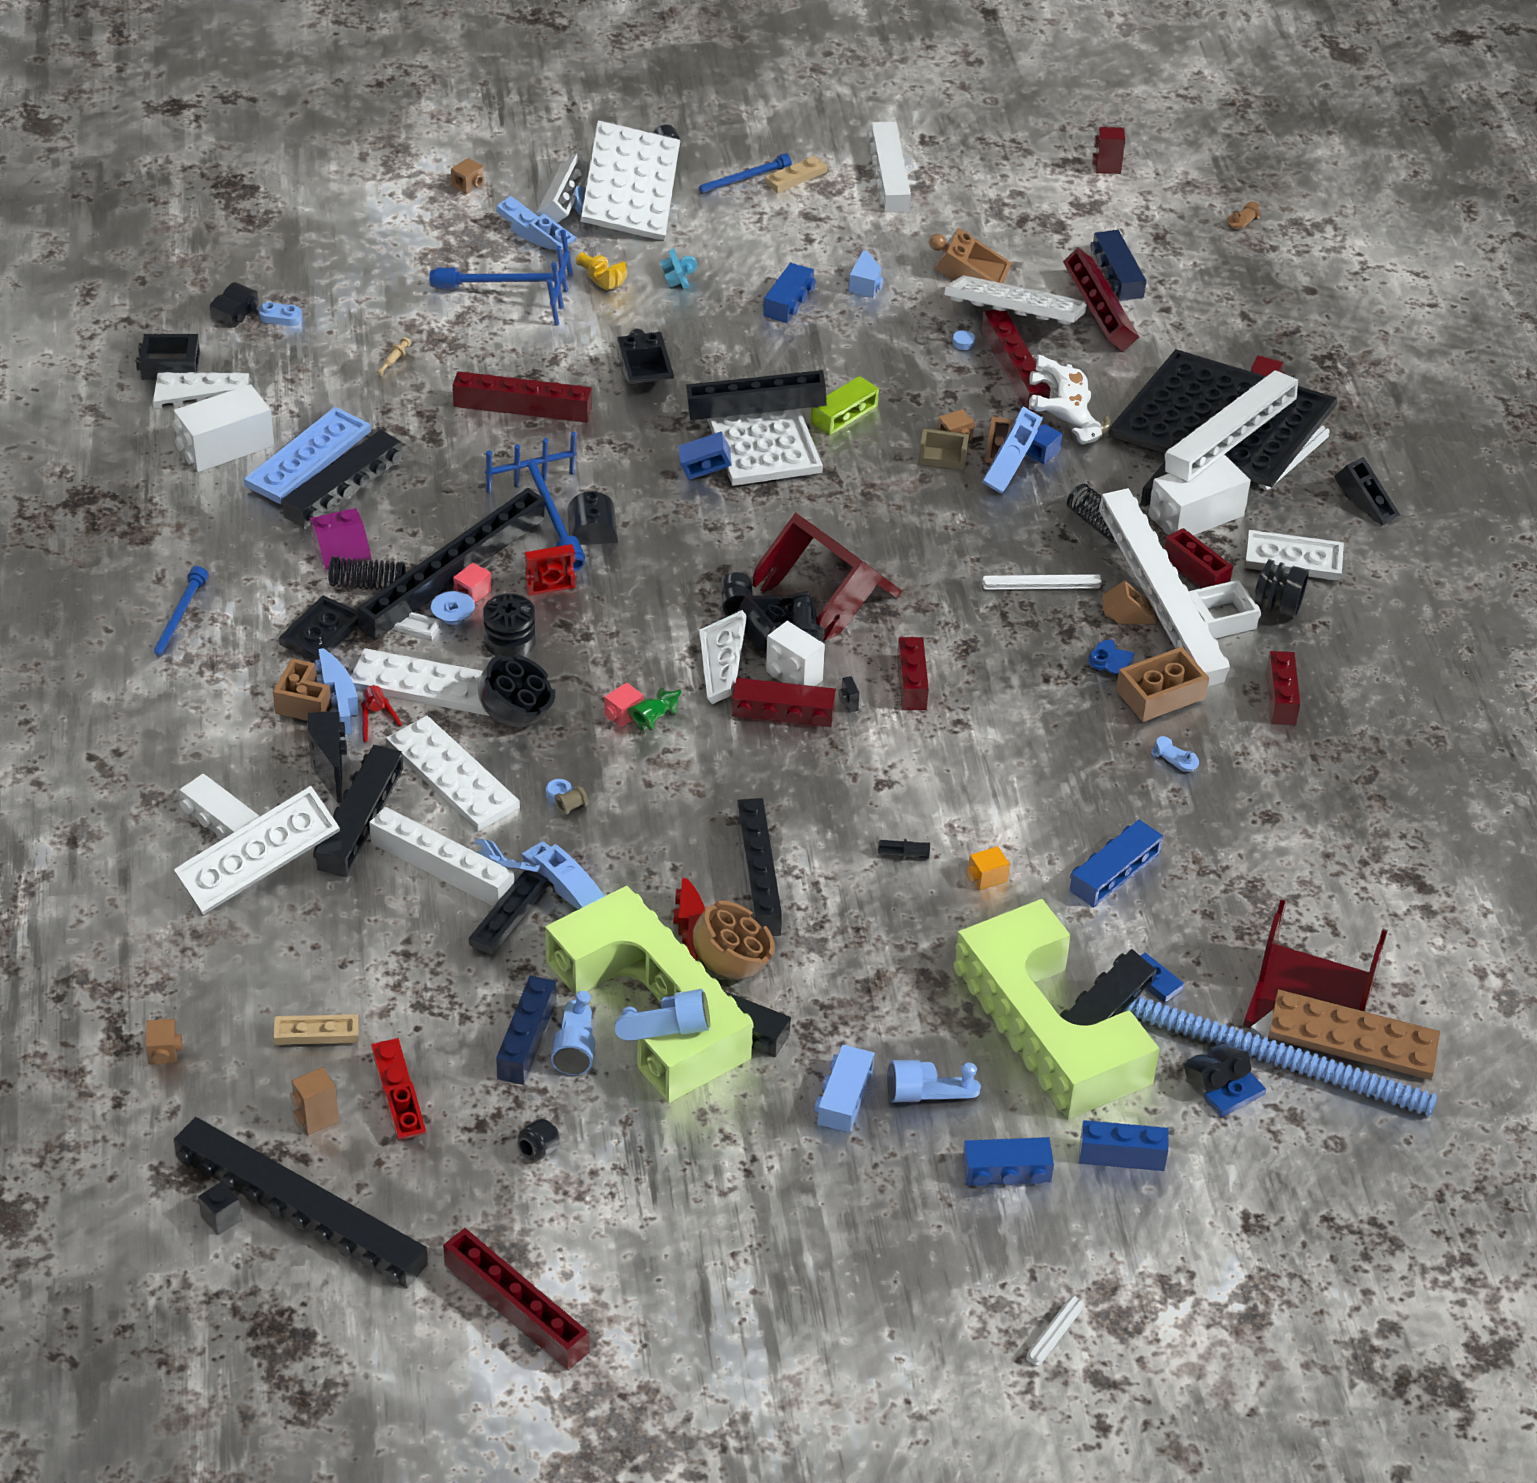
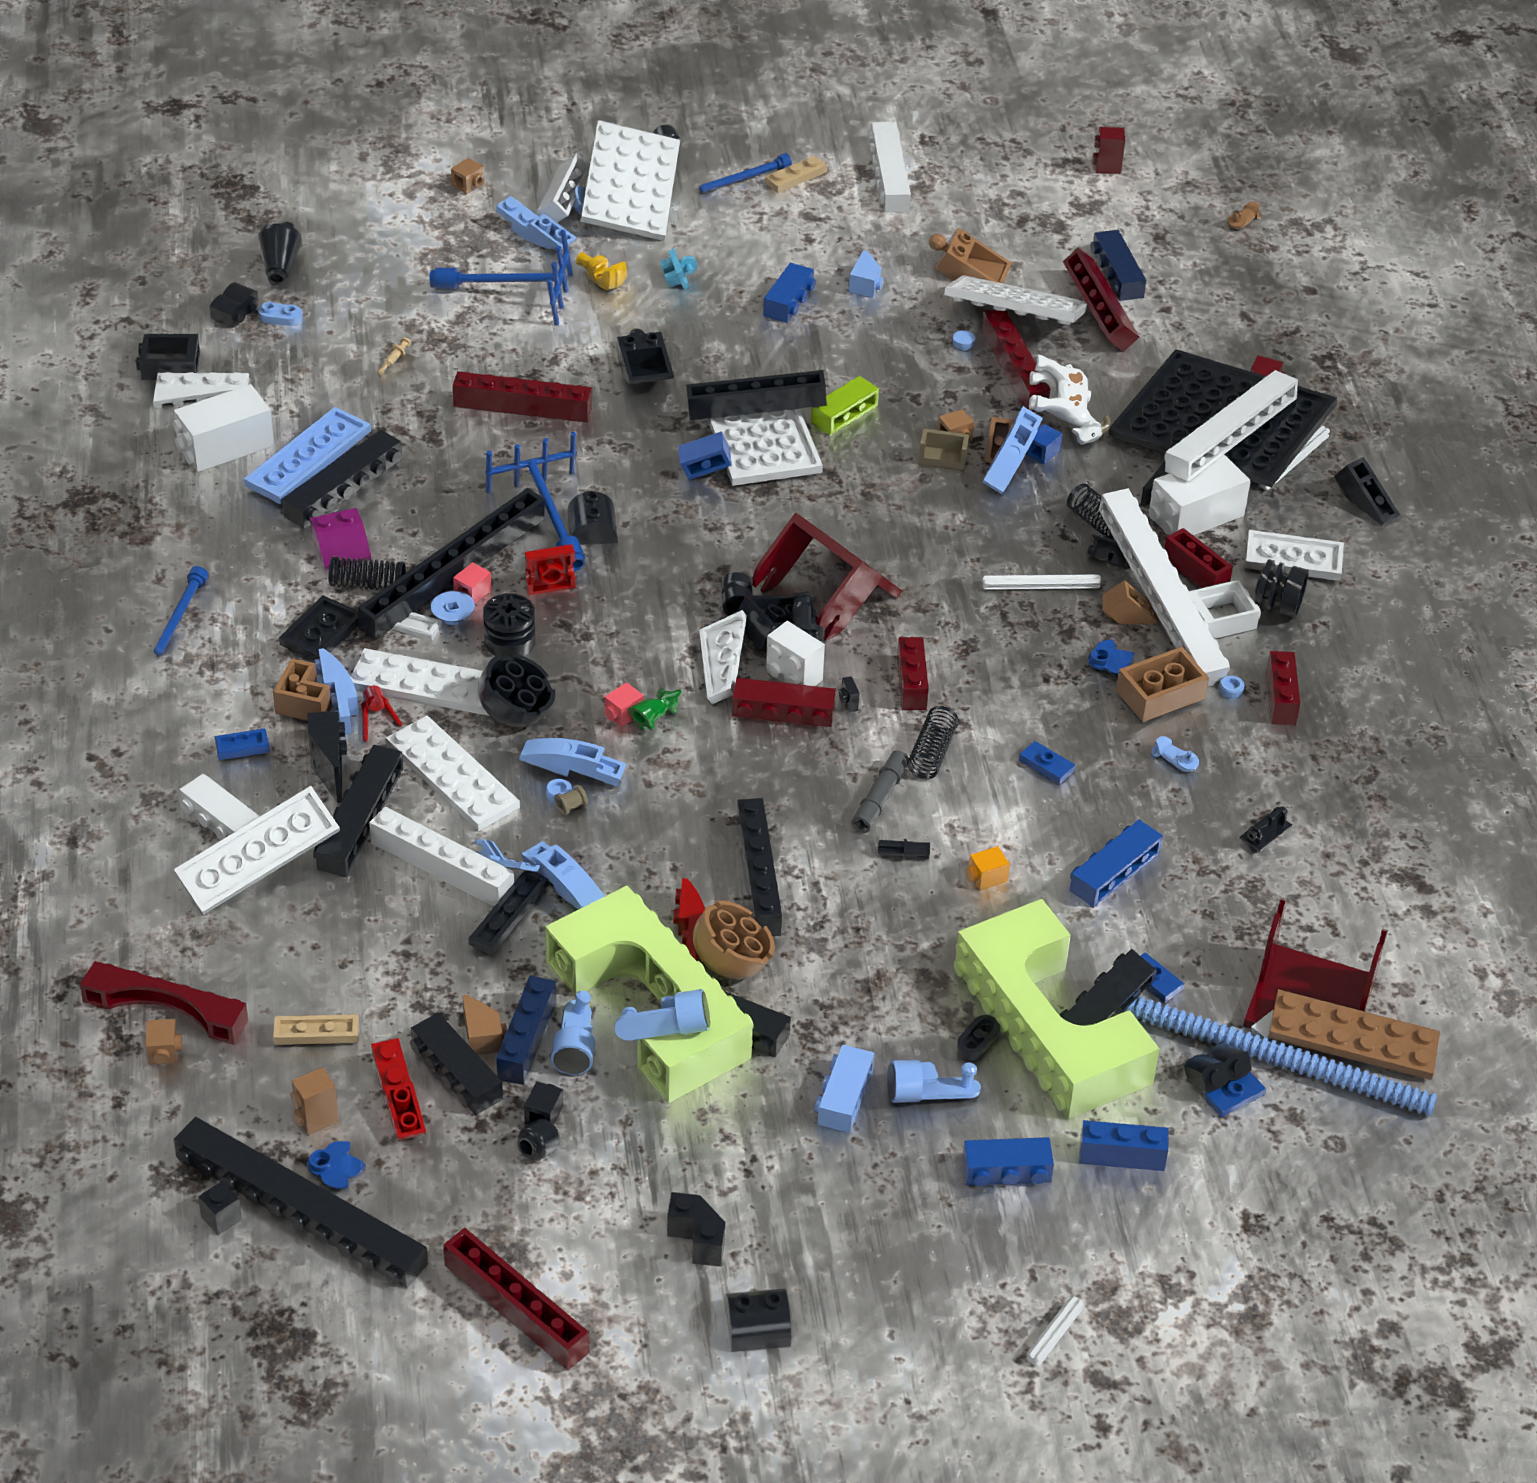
(115, 987): none -> dark red arch
(242, 744): none -> blue plate
(279, 249): none -> black cone
(337, 1165): none -> blue plate
(456, 1064): none -> black brick
(483, 1026): none -> medium nougat slope
(543, 1103): none -> black brick
(564, 755): none -> light blue slope
(695, 1219): none -> black brick
(758, 1320): none -> black brick
(880, 791): none -> dark grey piece
(914, 754): none -> black piece
(976, 1039): none -> black plate
(1047, 762): none -> blue plate
(1103, 546): none -> black hinge
(1231, 687): none -> light blue tile
(1267, 829): none -> black hinge

